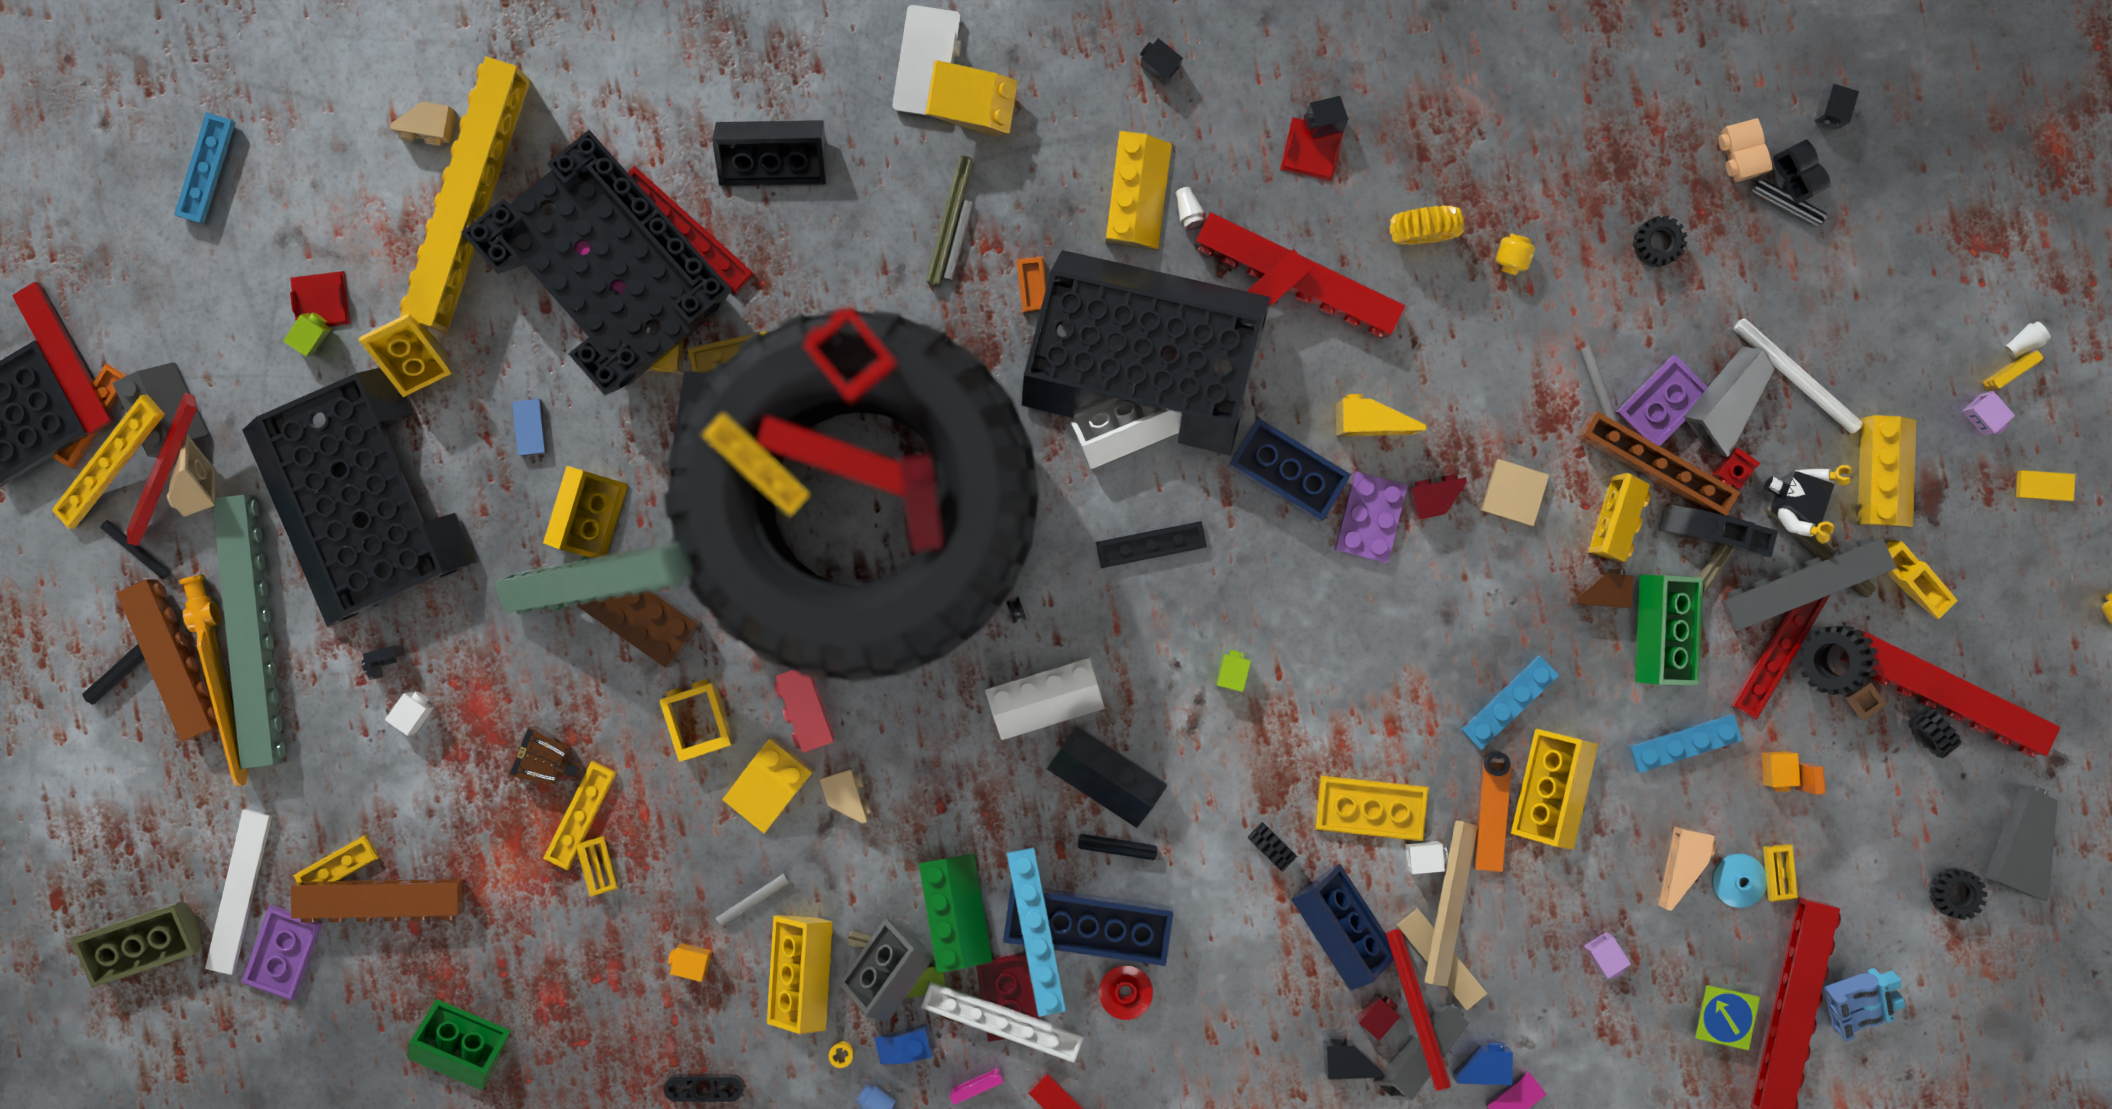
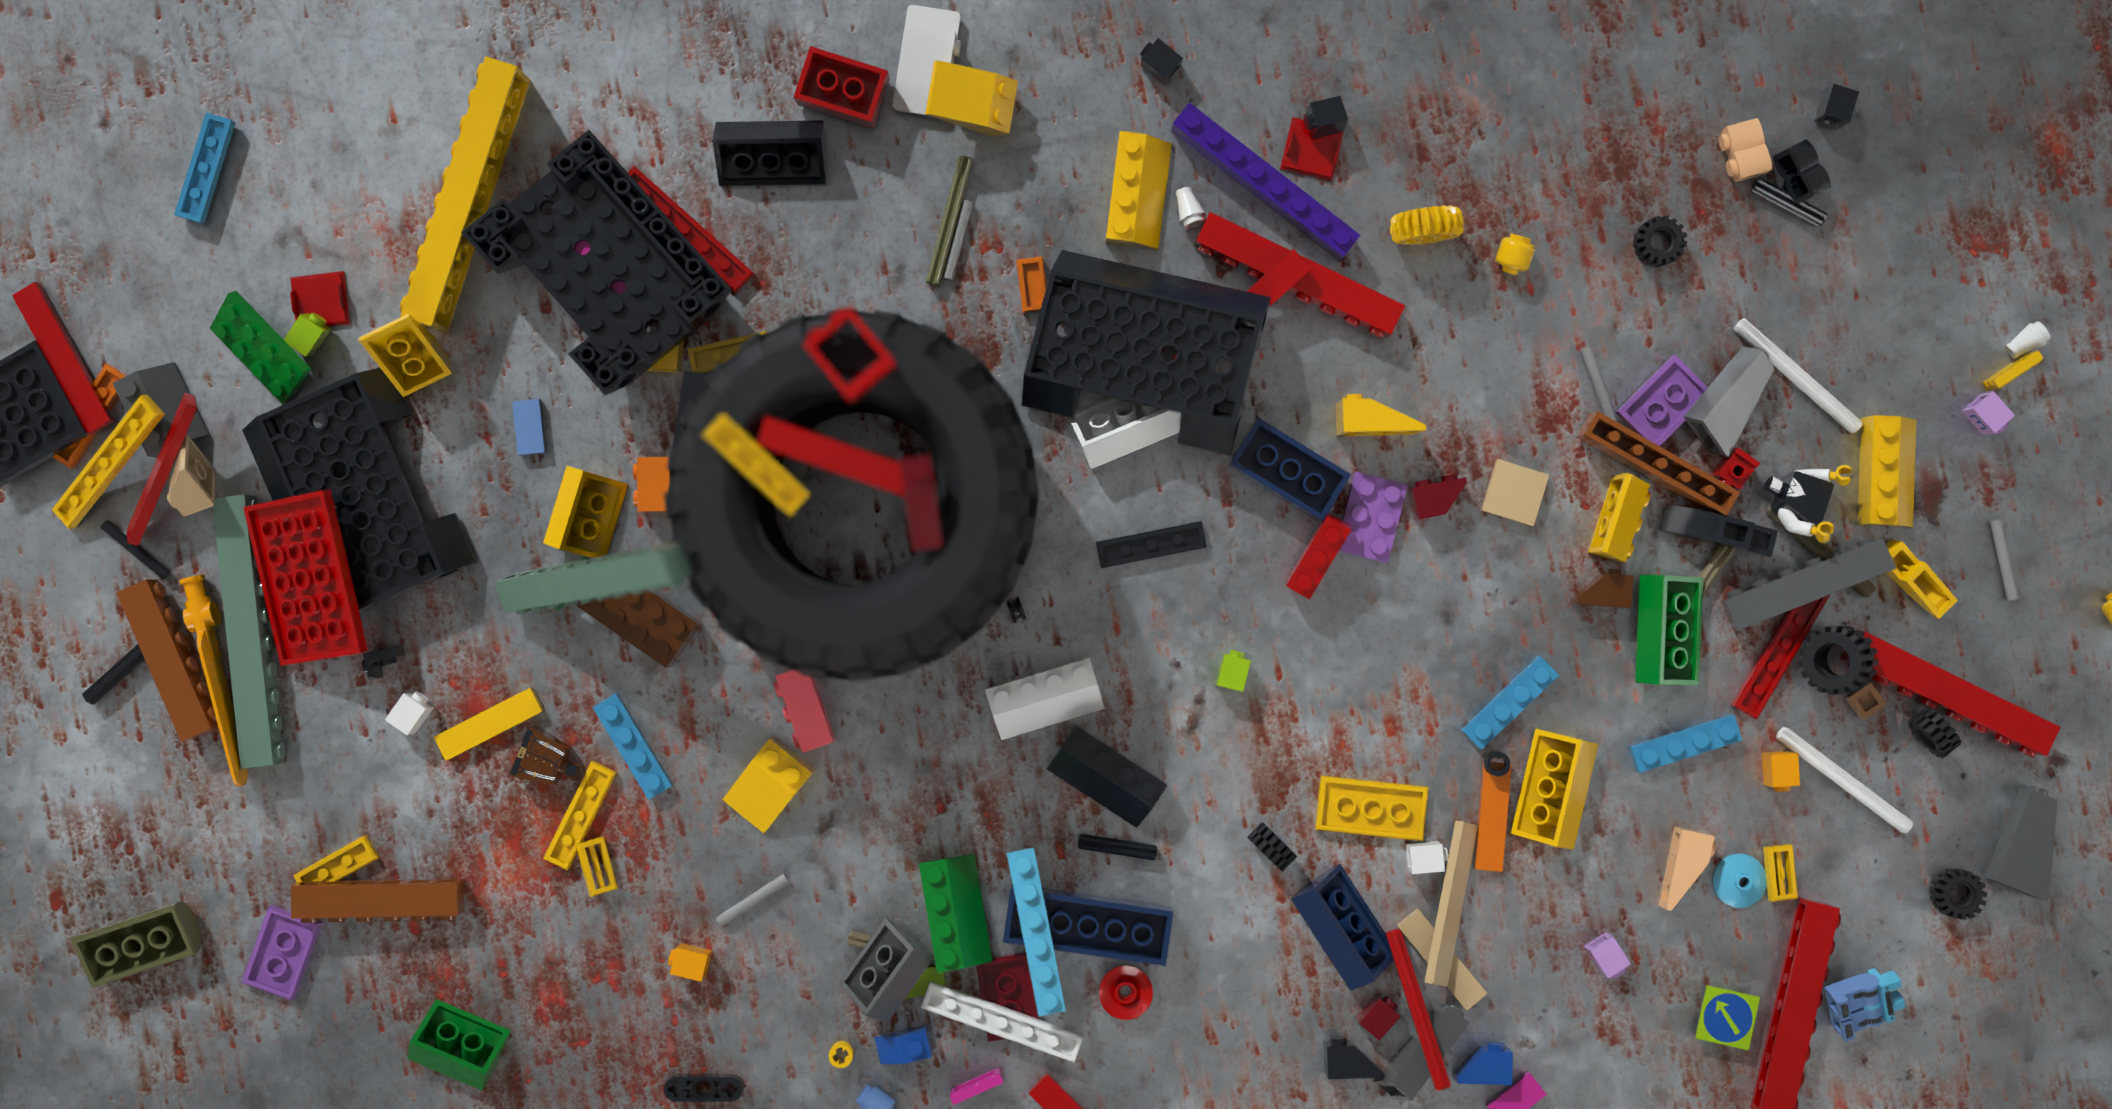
(238, 891): white tile -> none
(259, 347): none -> green plate
(305, 578): none -> red plate
(426, 122): tan slope -> none
(489, 724): none -> yellow tile
(633, 746): none -> dark azure plate
(652, 483): none -> orange brick
(720, 716): yellow window -> none
(799, 973): yellow slope -> none
(841, 87): none -> red brick
(844, 794): tan slope -> none
(1264, 182): none -> dark purple brick
(1318, 555): none -> red brick
(1811, 779): orange tile -> none
(1844, 780): none -> white axle
(2004, 559): none -> light grey bar
(2045, 485): yellow tile -> none

